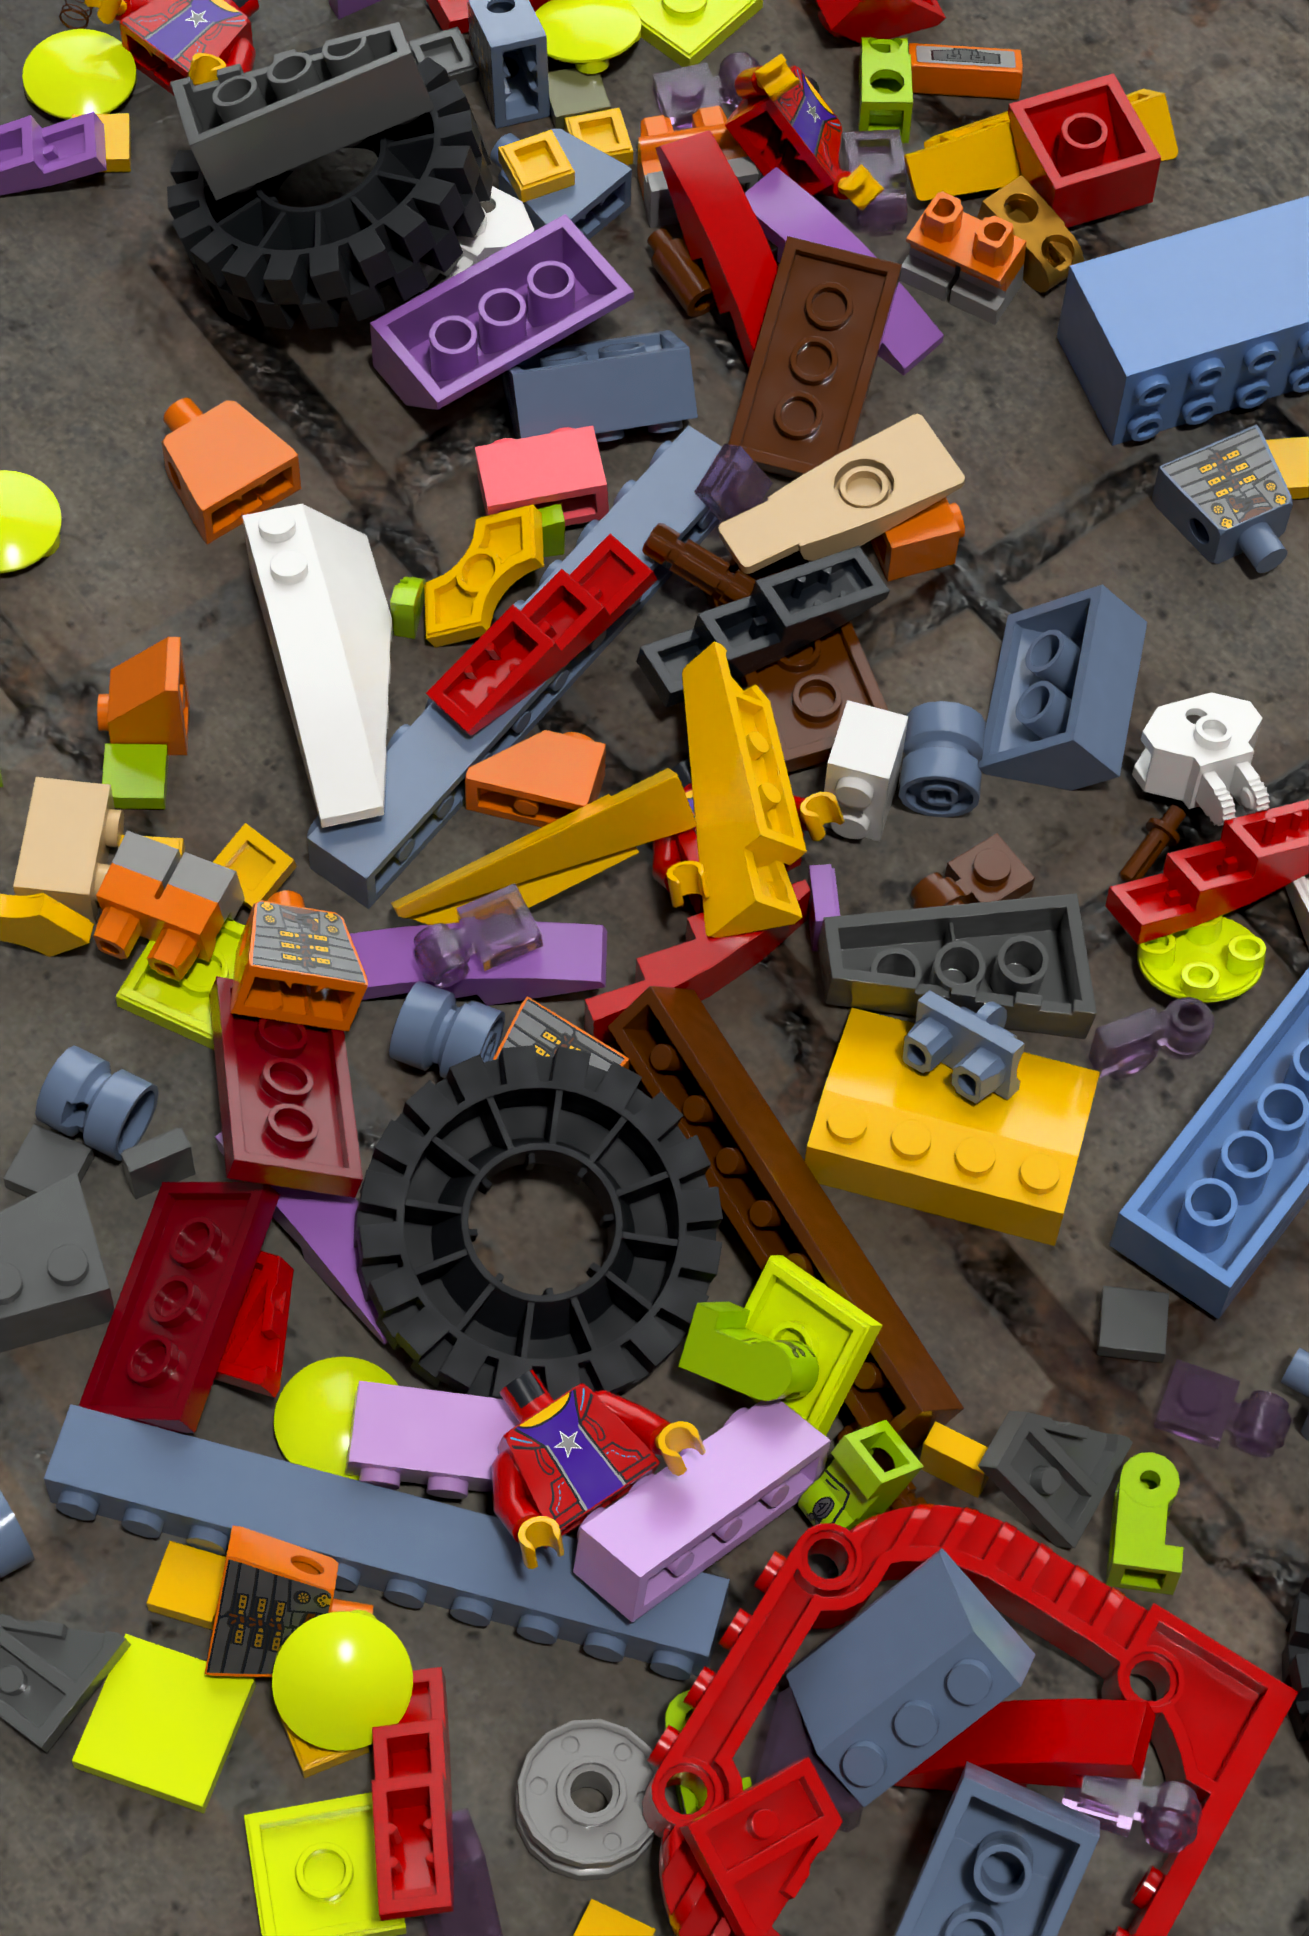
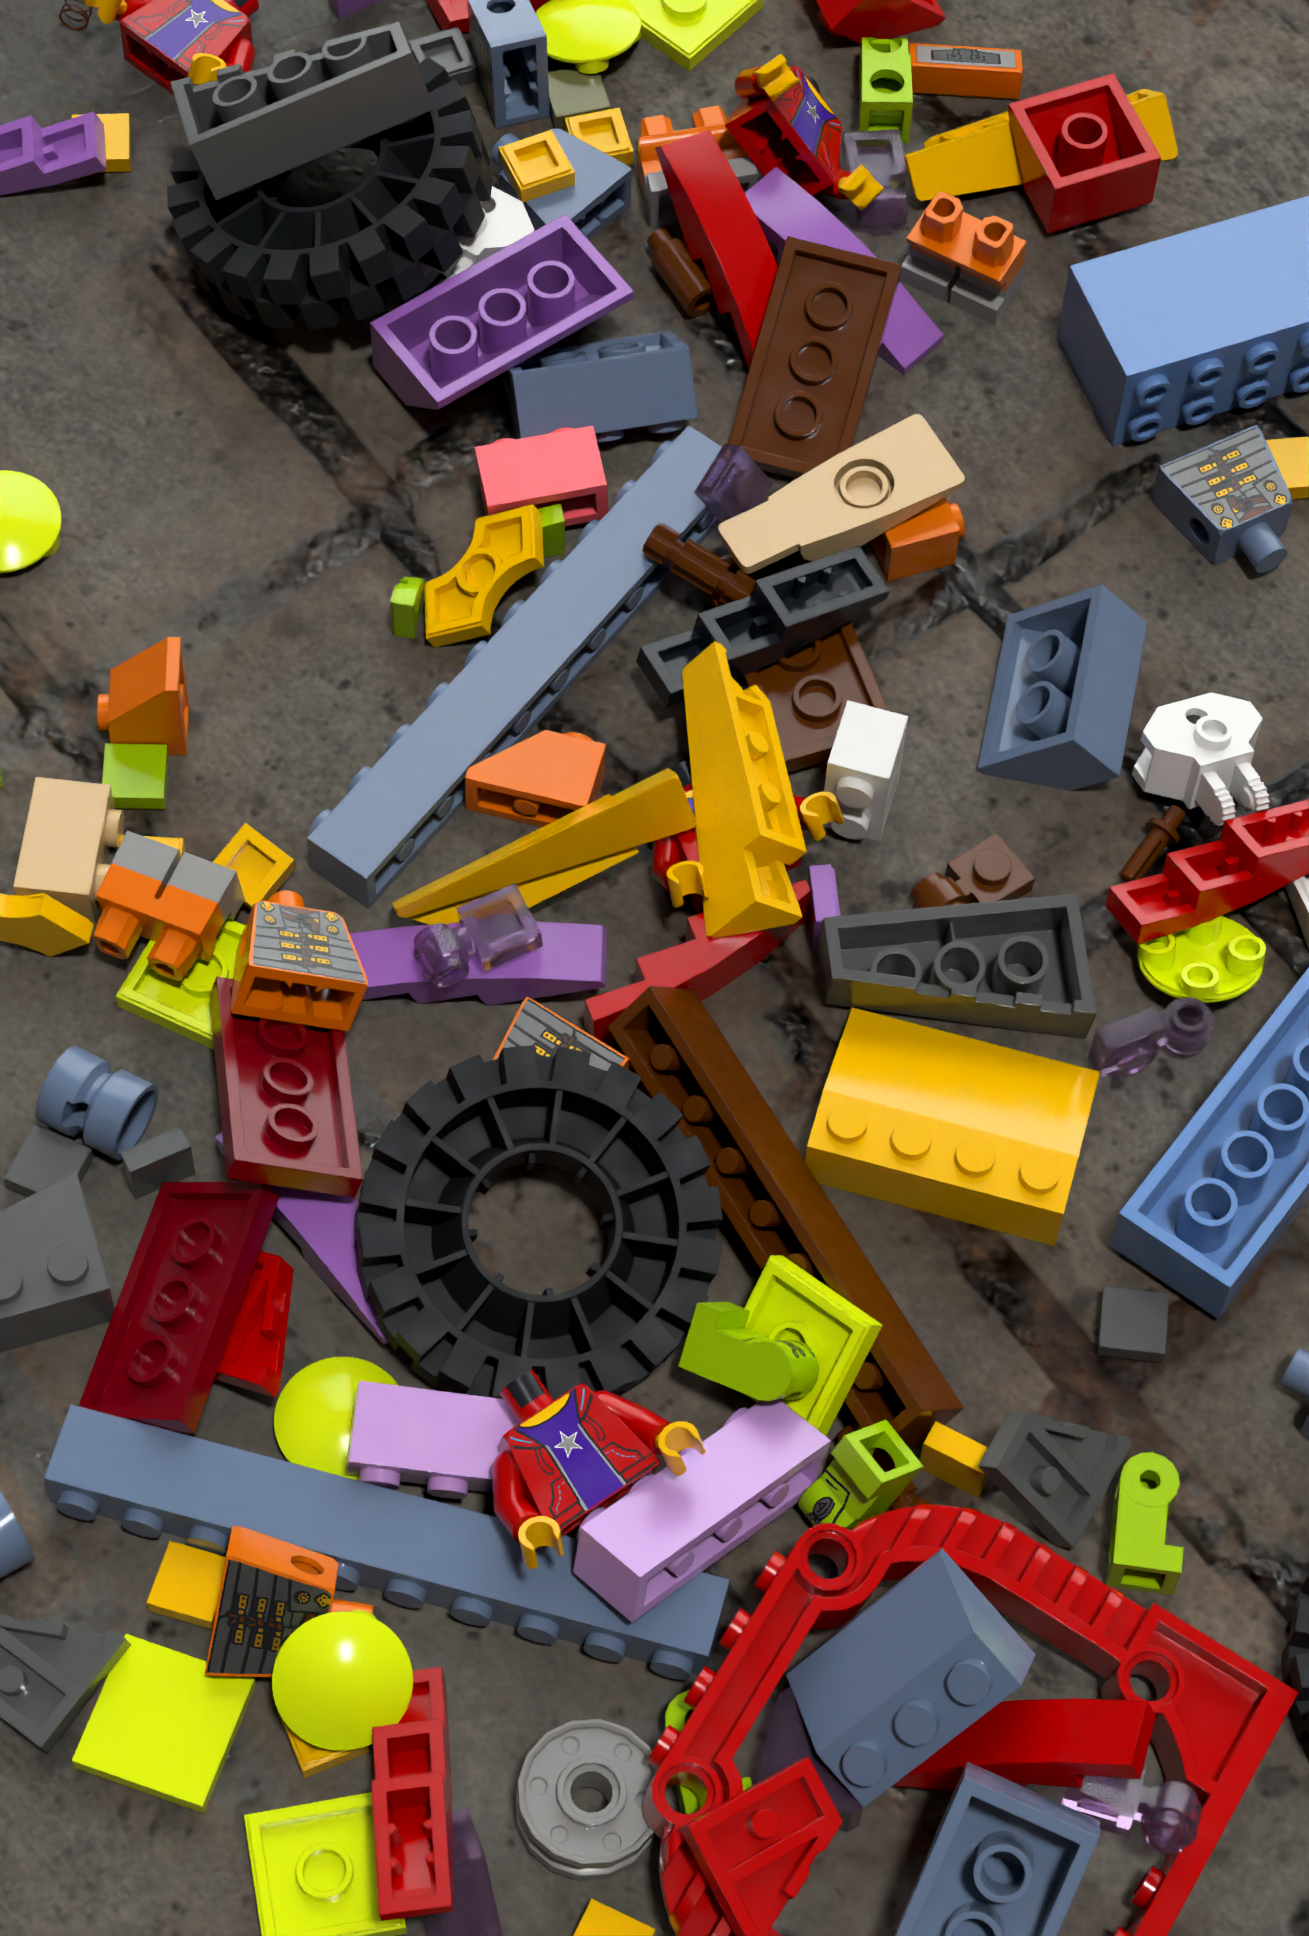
(79, 73): neon yellow dish -> none
(225, 465): orange torso -> none
(330, 651): white wedge -> none
(440, 1032): sand blue wheel -> none
(541, 638): red slope -> none
(692, 87): clear purple plate -> none
(942, 759): sand blue wheel -> none
(968, 1042): sand blue hips -> none
(1049, 243): pearl gold leg -> none
(1202, 1406): clear purple plate -> none

